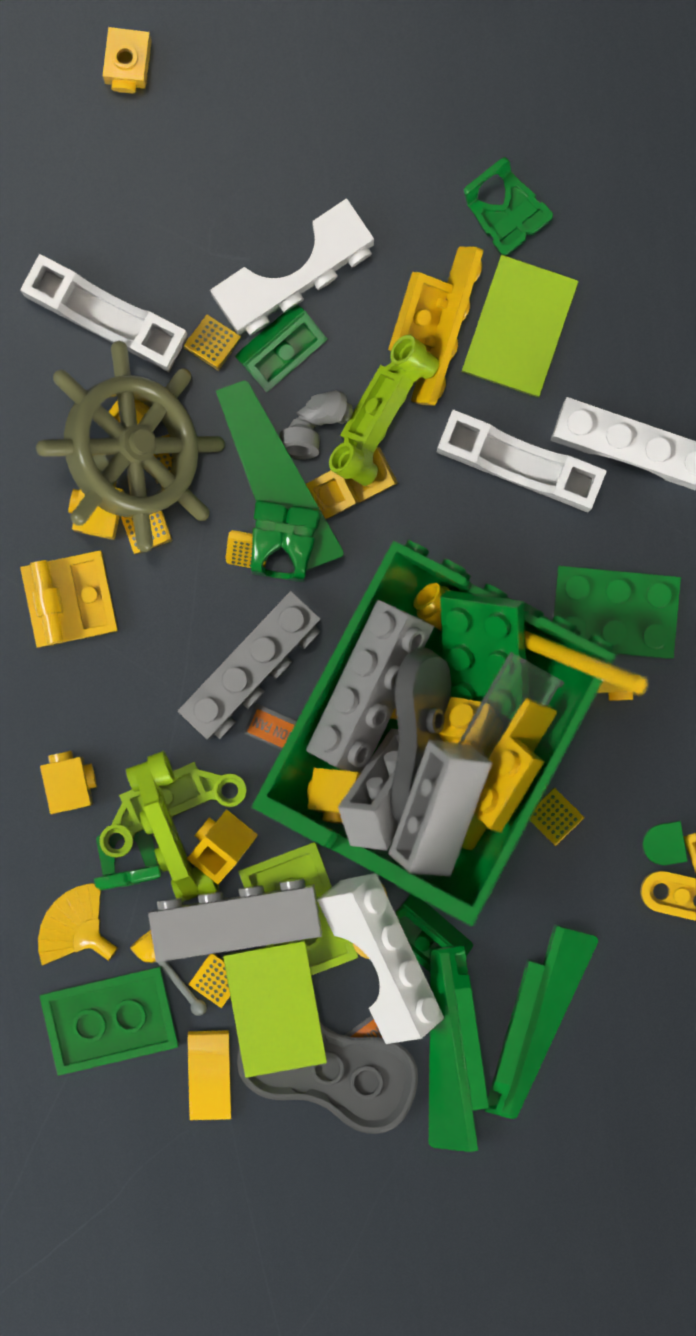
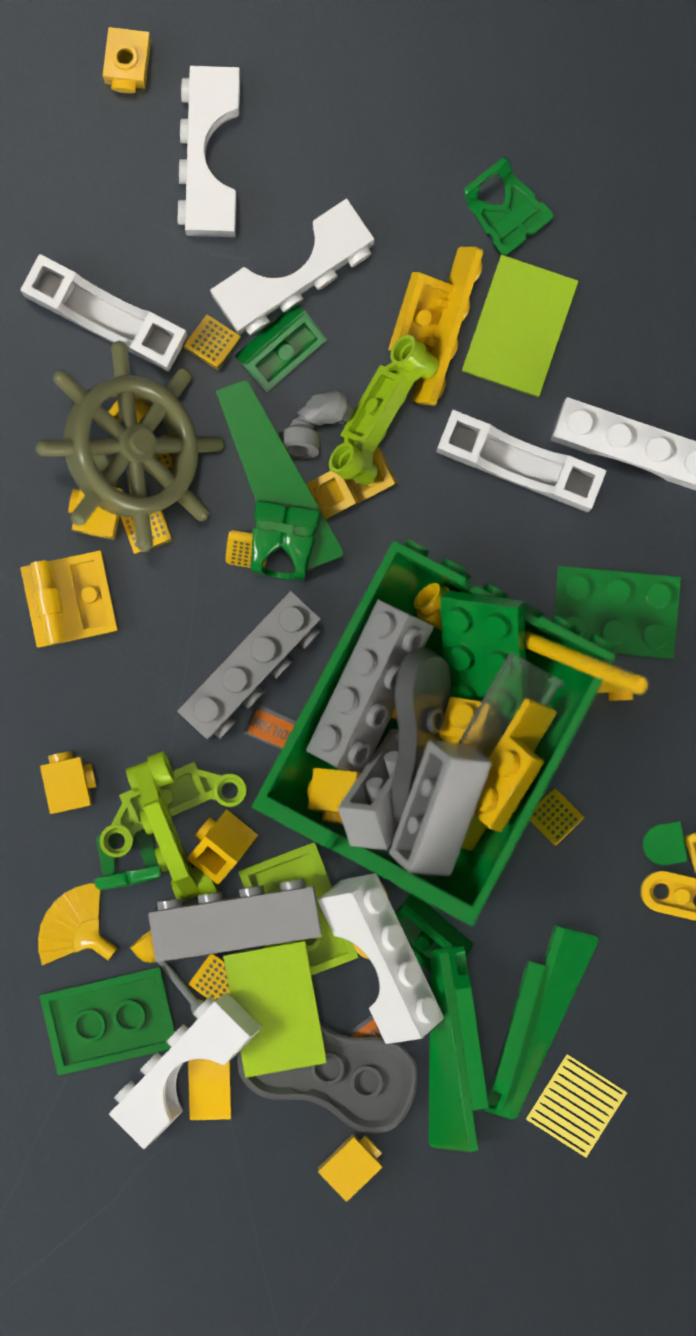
(153, 1103): none -> white arch
(212, 100): none -> white arch
(351, 1165): none -> yellow brick
(576, 1105): none -> light yellow sticker

